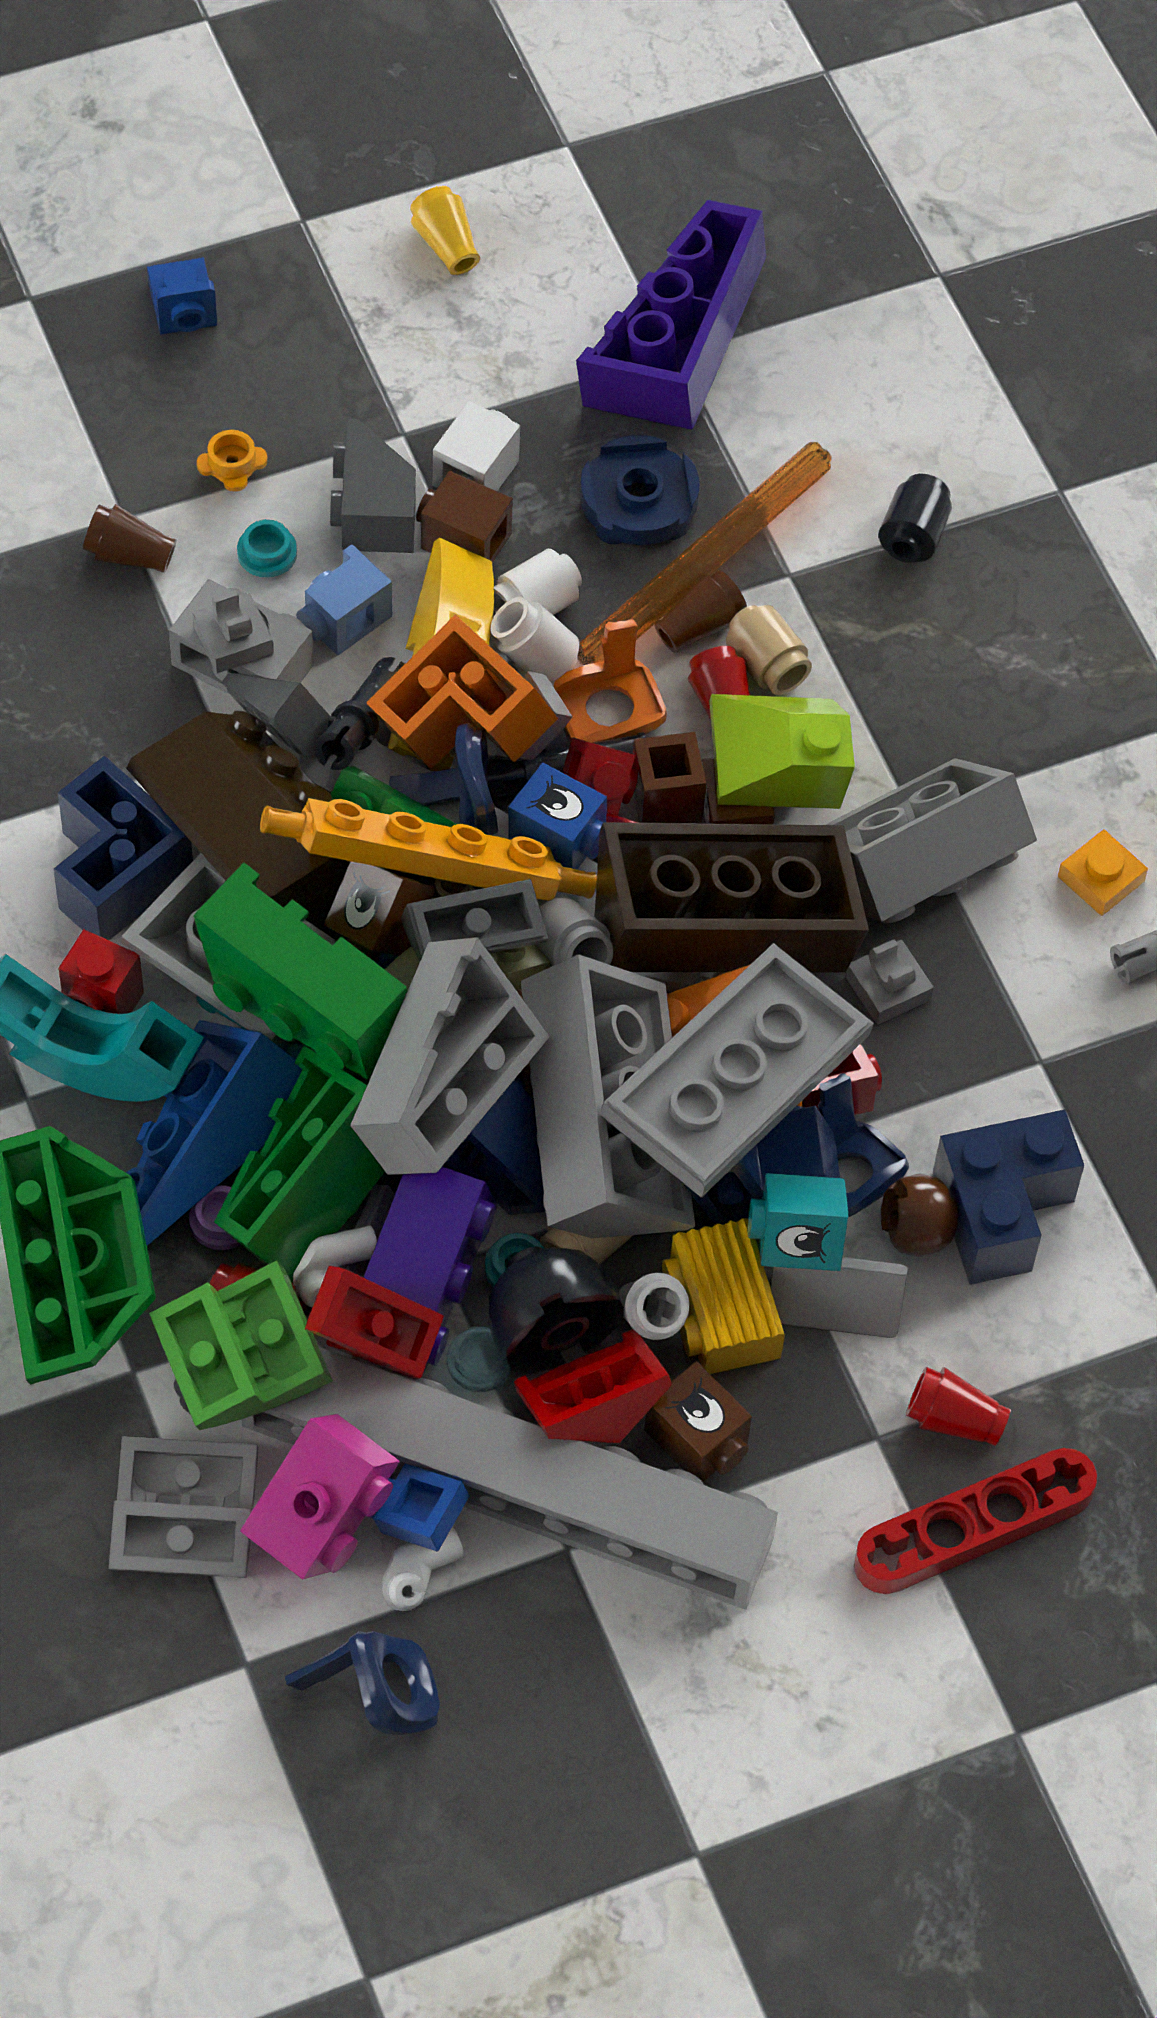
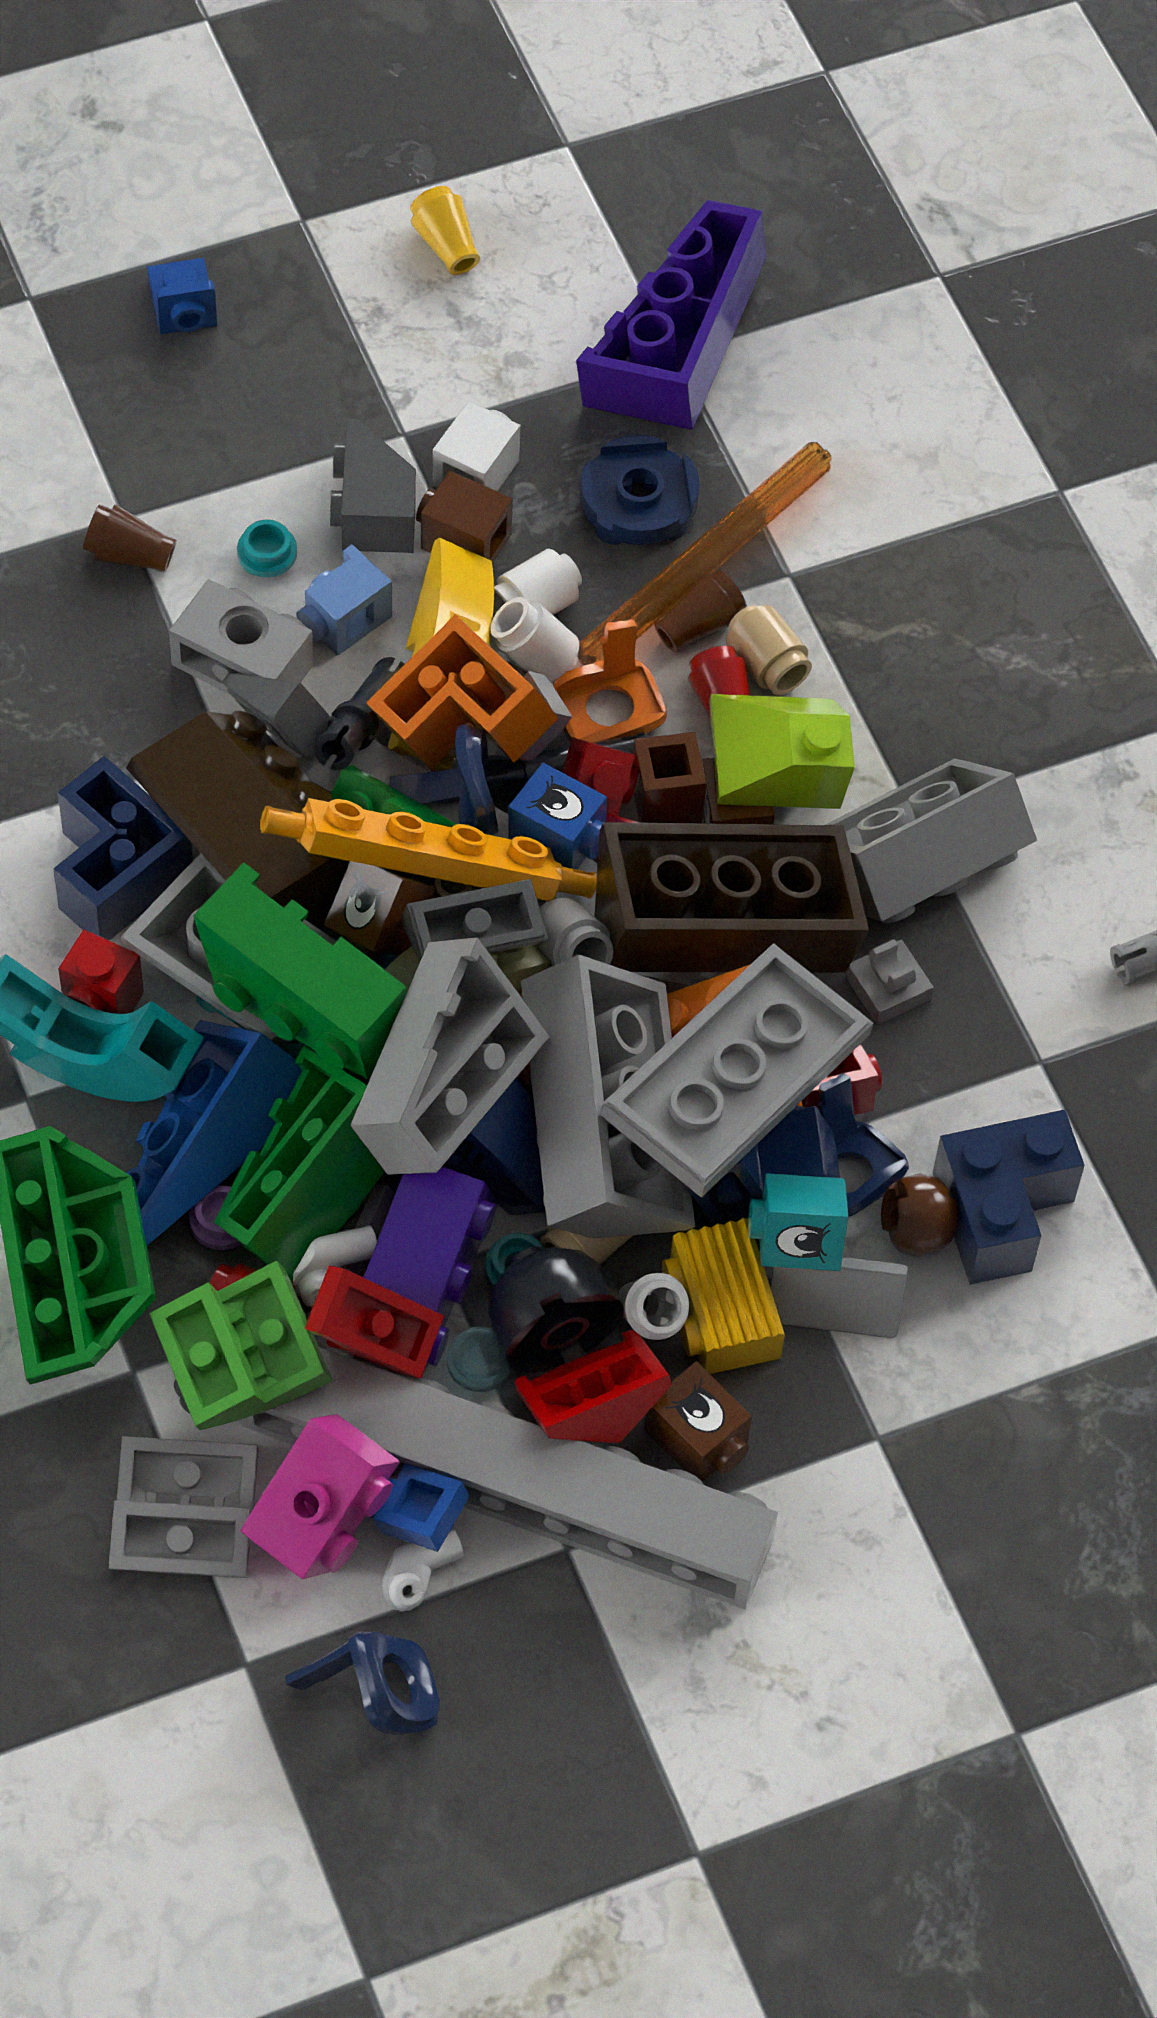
(232, 446): light orange plate -> none
(232, 631): light grey tile -> none
(916, 518): black brick -> none
(956, 1408): red cone -> none
(980, 1528): red beam -> none
(1102, 872): light orange plate -> none

